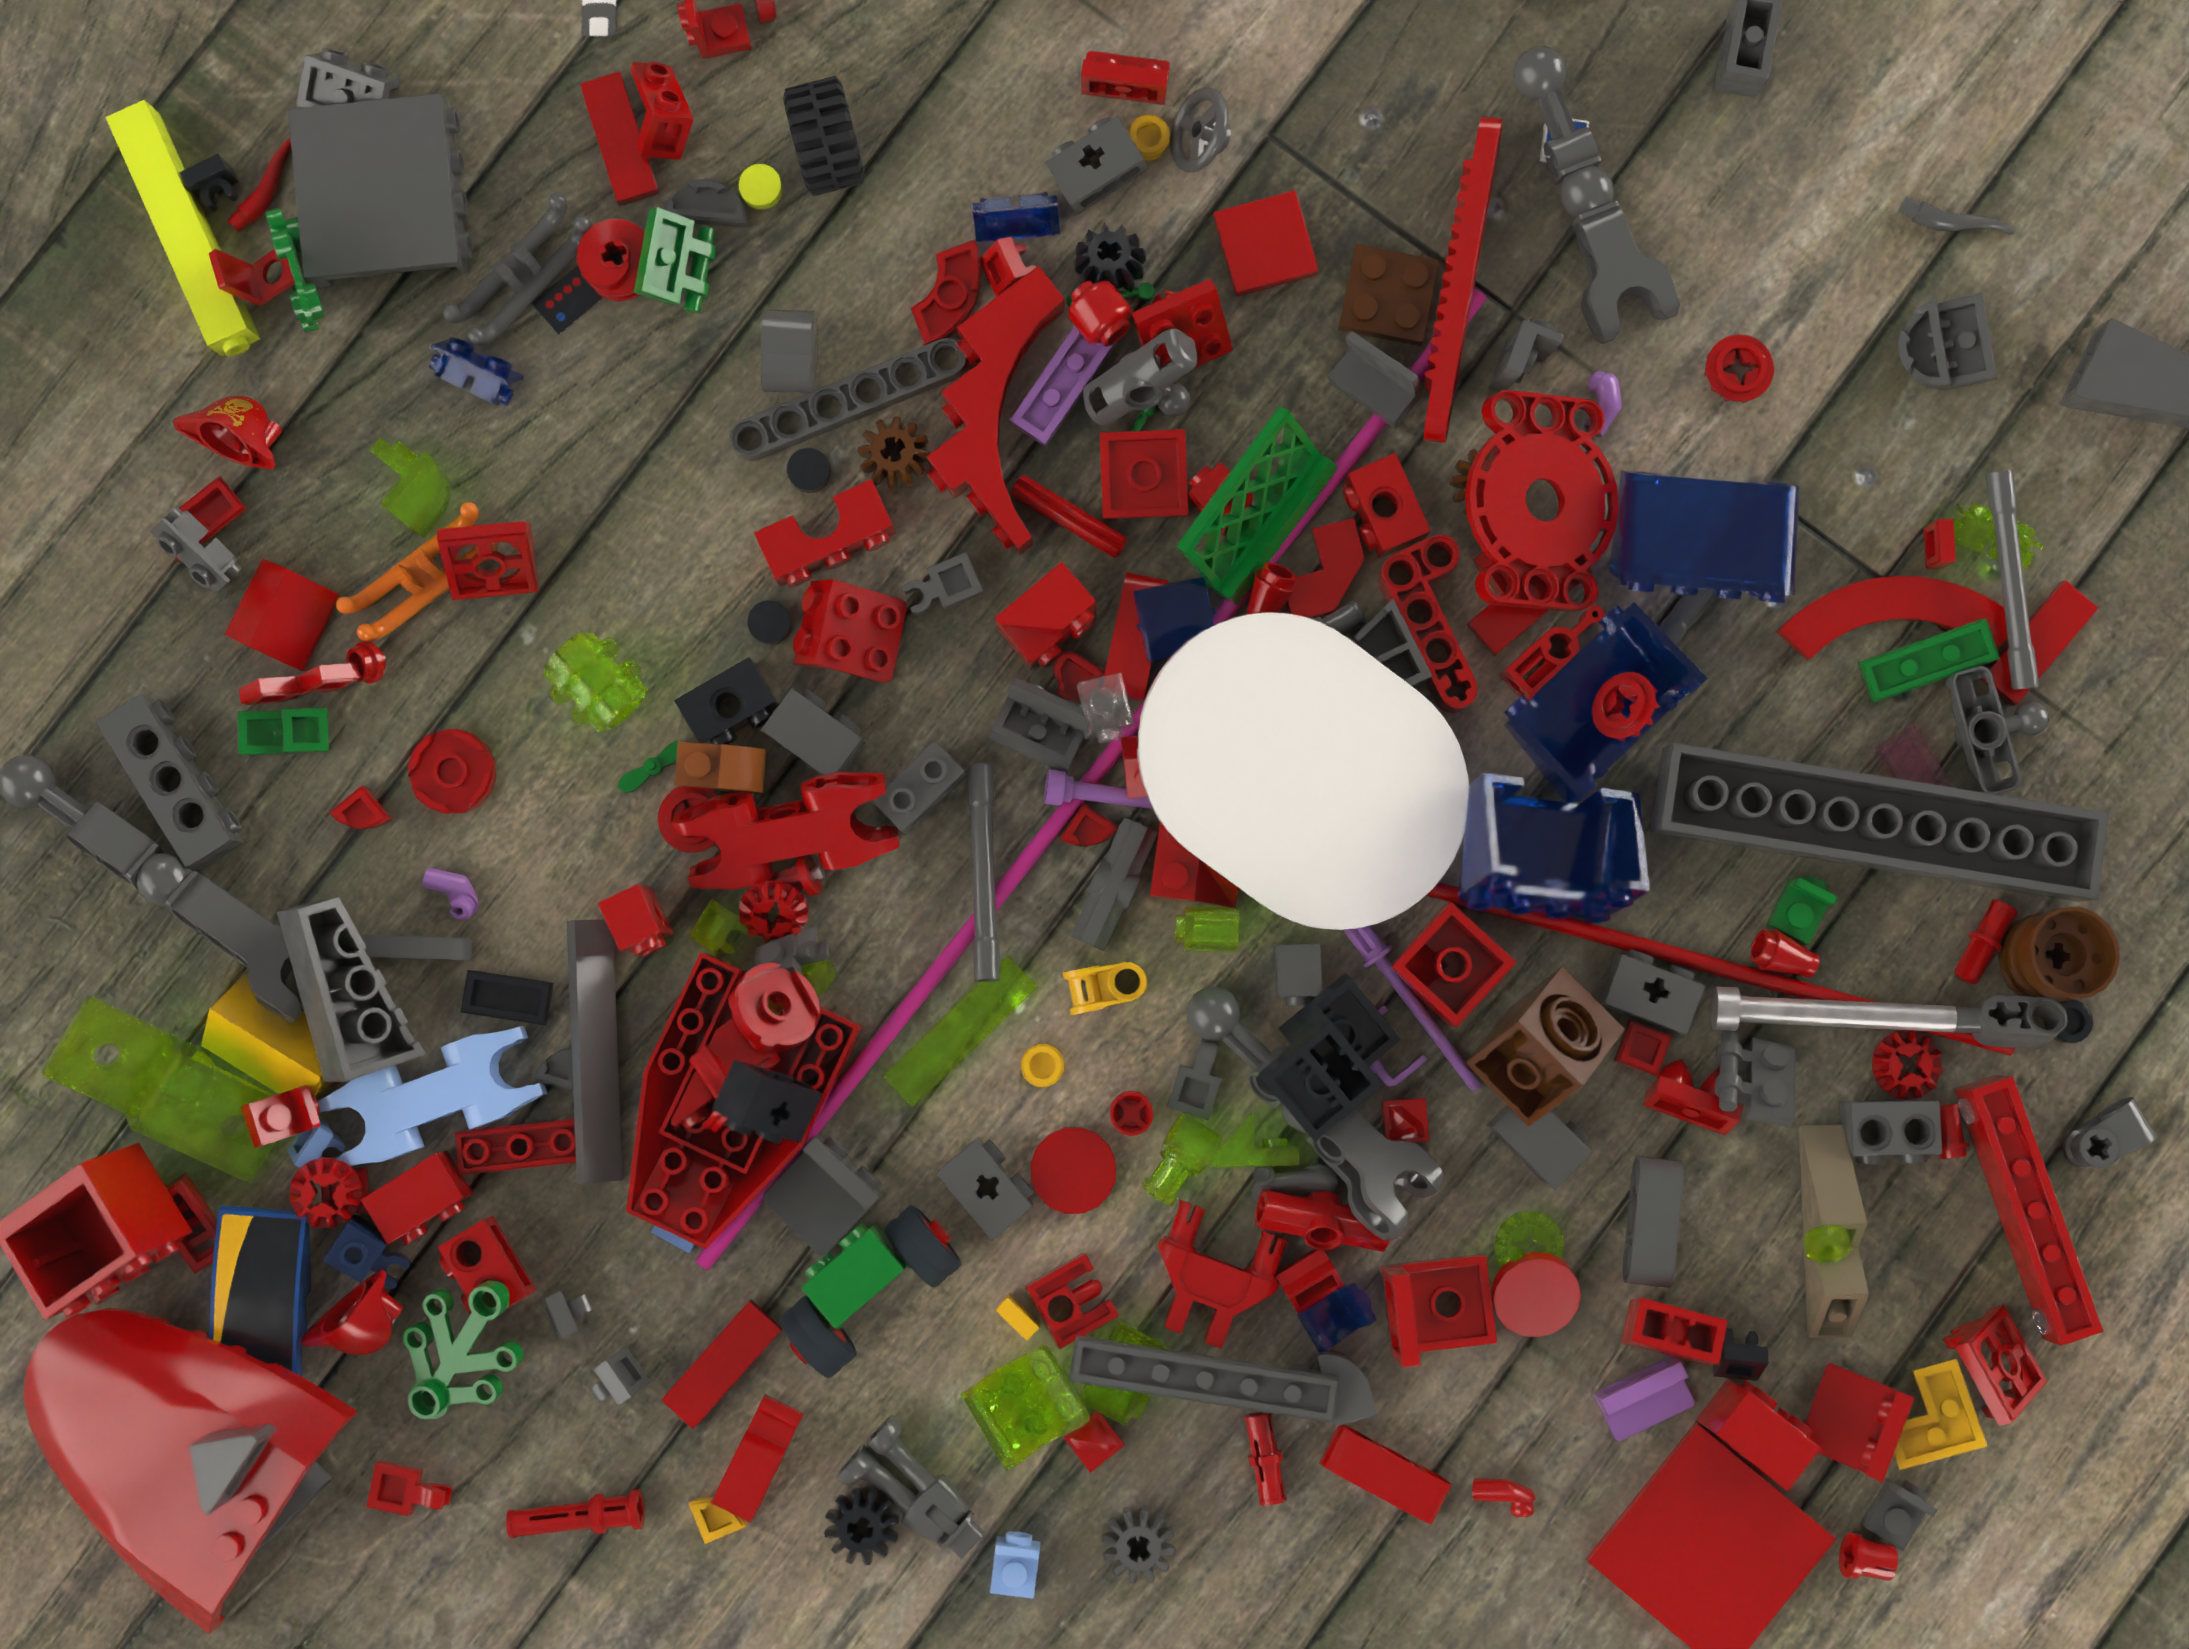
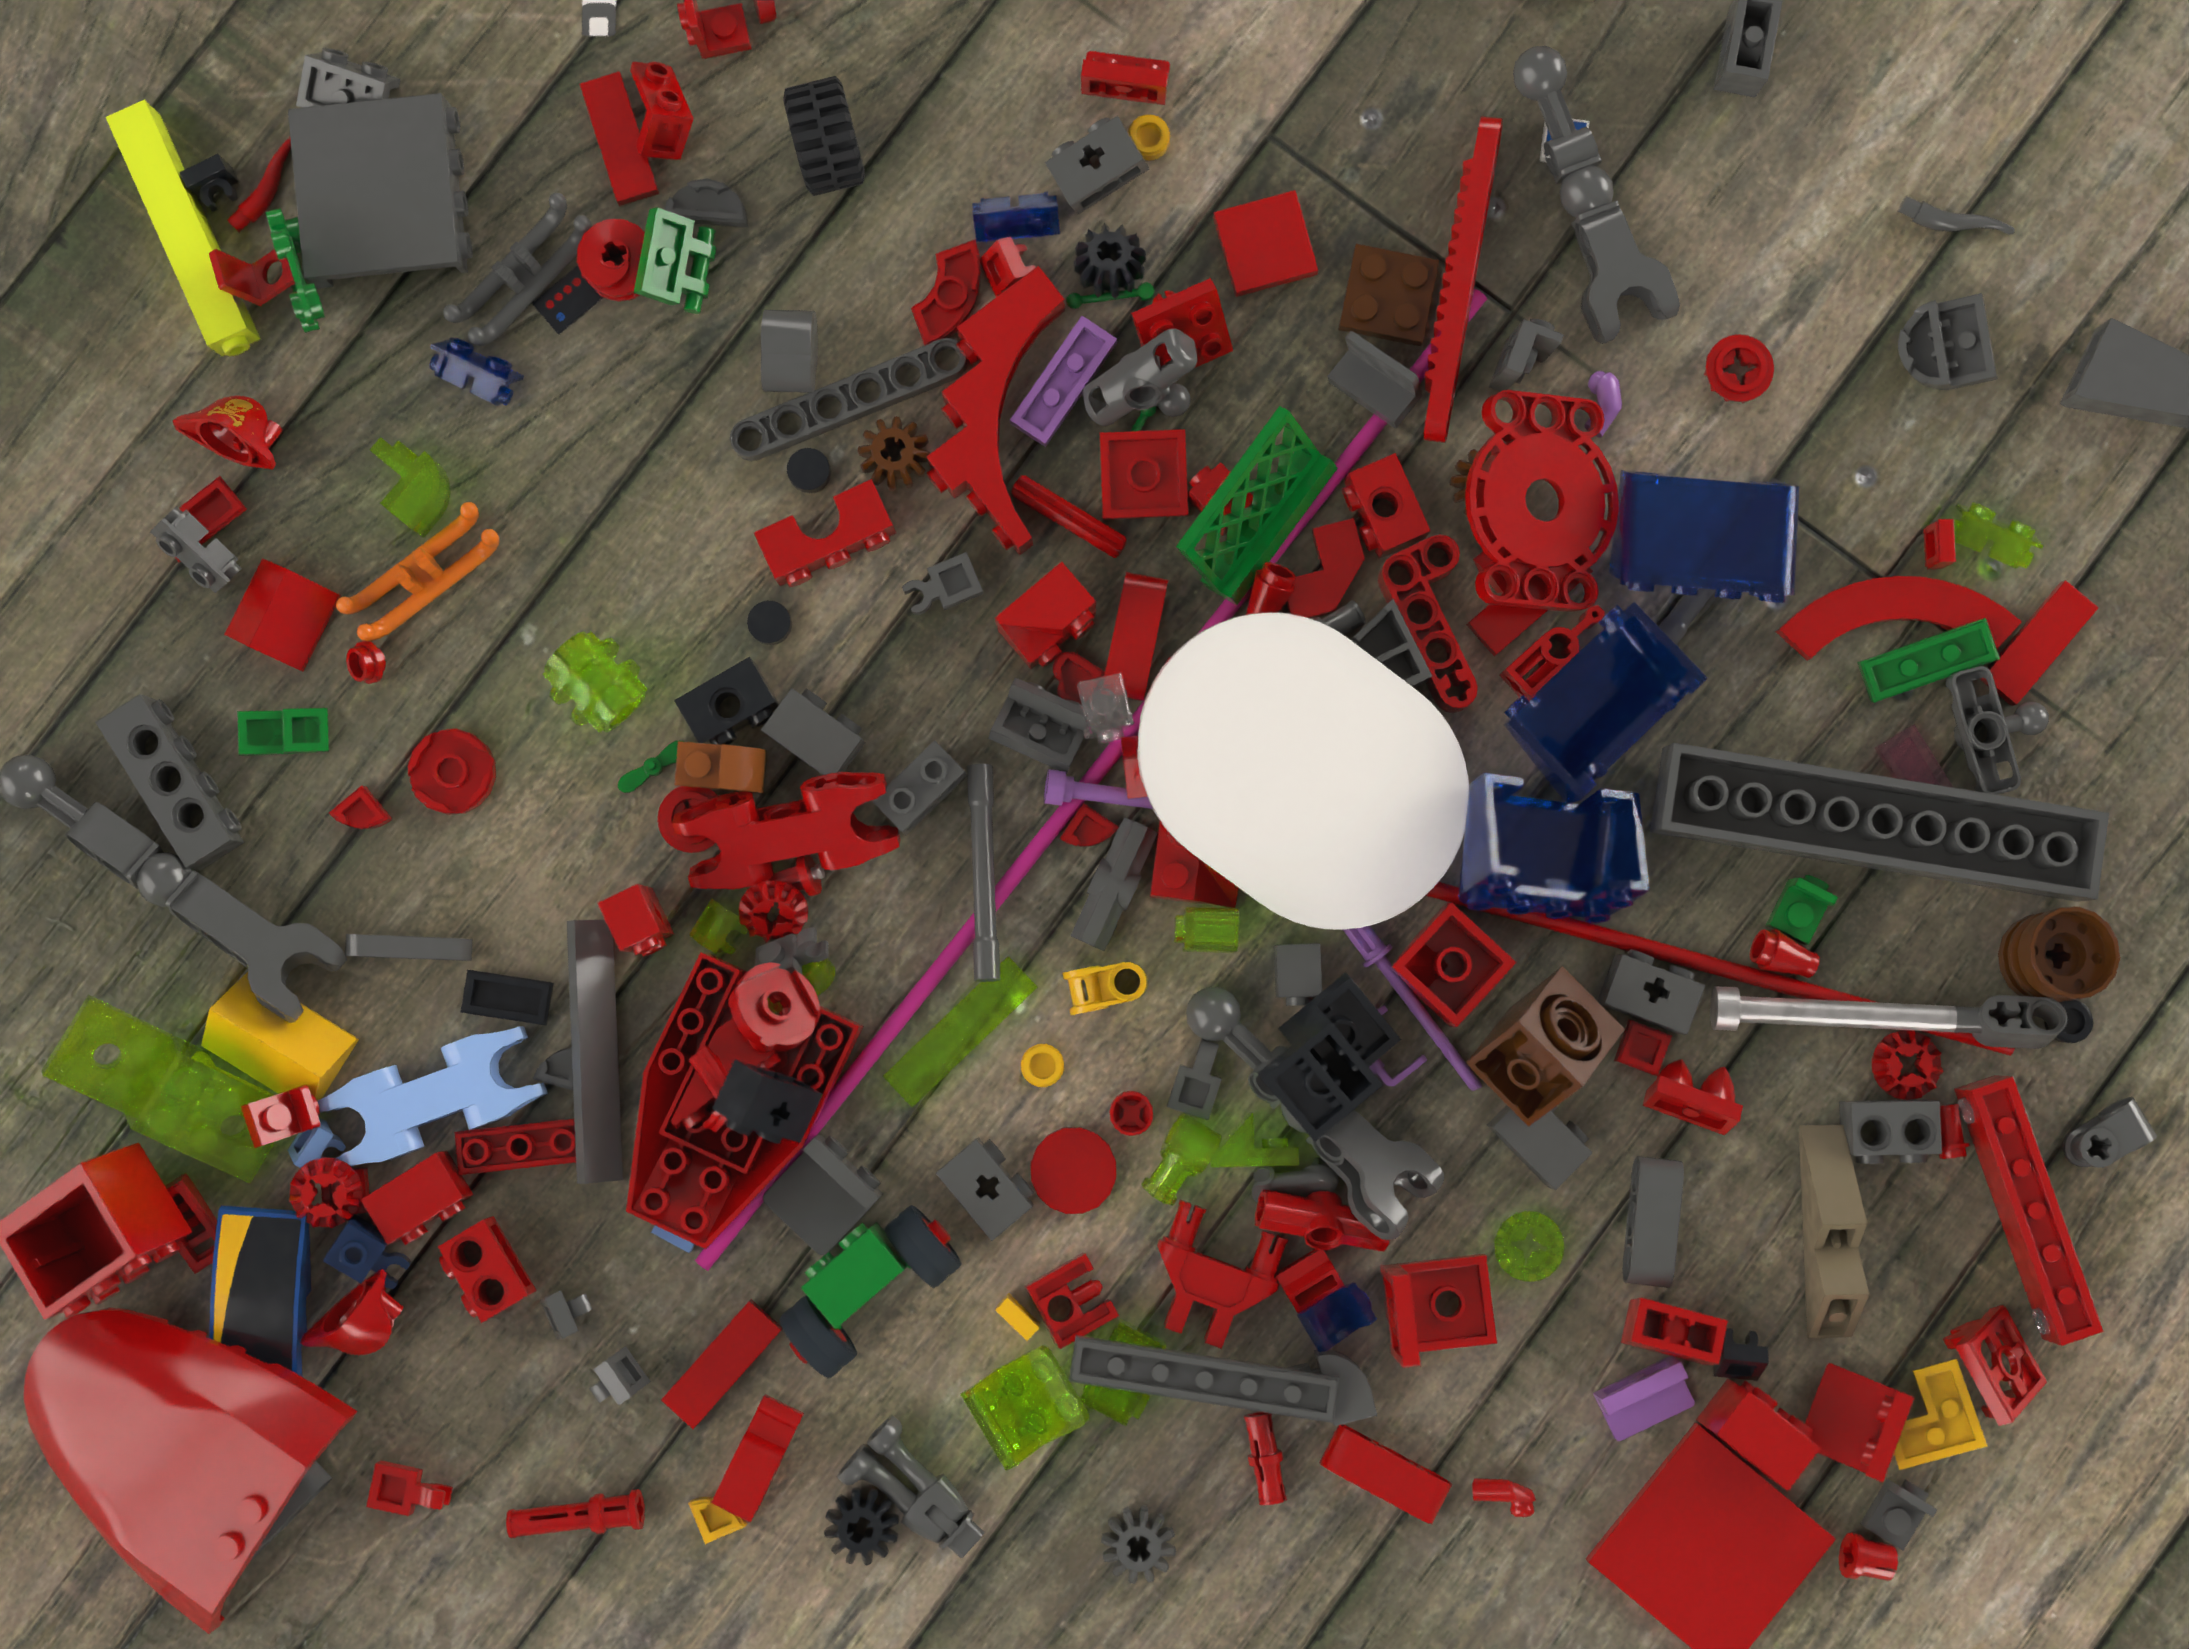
(224, 1460): slope -> none
(282, 689): red tile -> none
(343, 994): dark grey wedge -> none
(455, 1353): green plant -> none
(457, 888): medium lavender arm -> none
(466, 586): red piece -> none
(760, 186): neon yellow tile -> none
(849, 630): red bracket -> none
(1015, 1565): light blue bracket -> none
(1094, 1441): red tile -> none
(1100, 313): red head -> none
(1172, 615): clear blue piece -> none
(1207, 133): dark grey piece -> none
(1405, 1120): red tile -> none
(1535, 1294): red tile -> none
(1609, 704): red gear -> none
(1769, 1081): dark grey plate -> none
(1827, 1243): clear neon green tile -> none
(1985, 941): red axle -> none
(2003, 509): dark grey piece -> none

